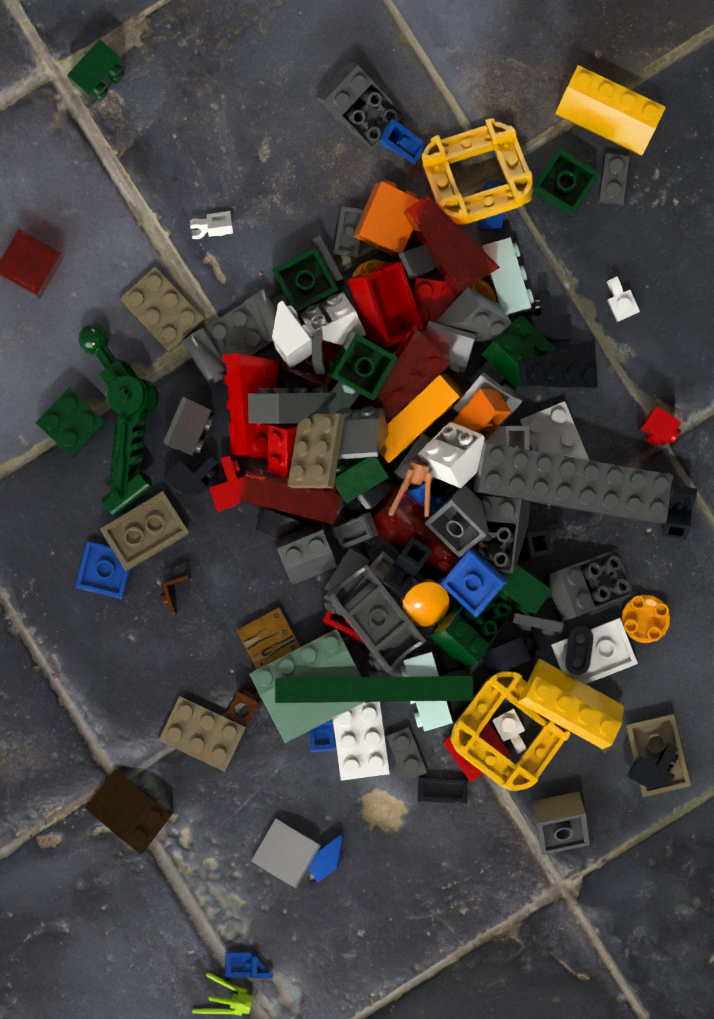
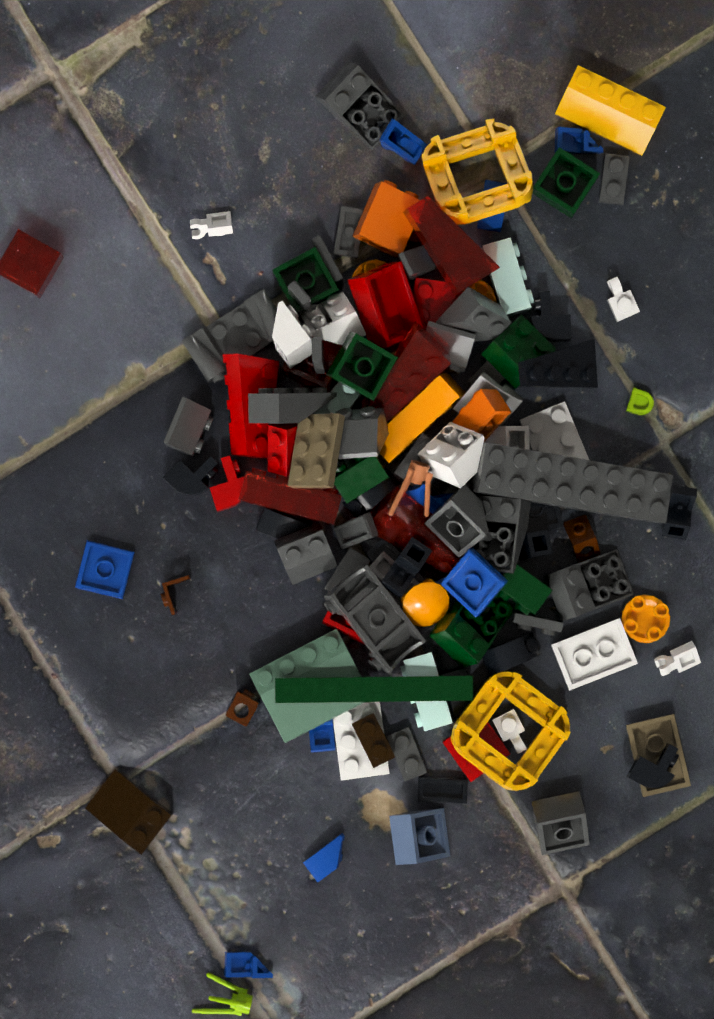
(71, 423): dark green brick -> none
(97, 72): dark green brick -> none
(132, 401): dark green piece -> none
(144, 531): dark tan plate -> none
(162, 309): dark tan plate -> none
(202, 733): dark tan plate -> none
(268, 638): pearl gold tile -> none
(286, 853): light grey slope -> none
(299, 295): none -> dark grey tile
(373, 740): none -> dark brown plate
(419, 836): none -> sand blue slope
(572, 705): yellow slope -> none
(576, 141): none -> blue slope
(579, 650): black plate -> none
(581, 536): none -> reddish brown bracket
(640, 402): none -> lime tile
(660, 427): red brick -> none
(680, 659): none -> white plate

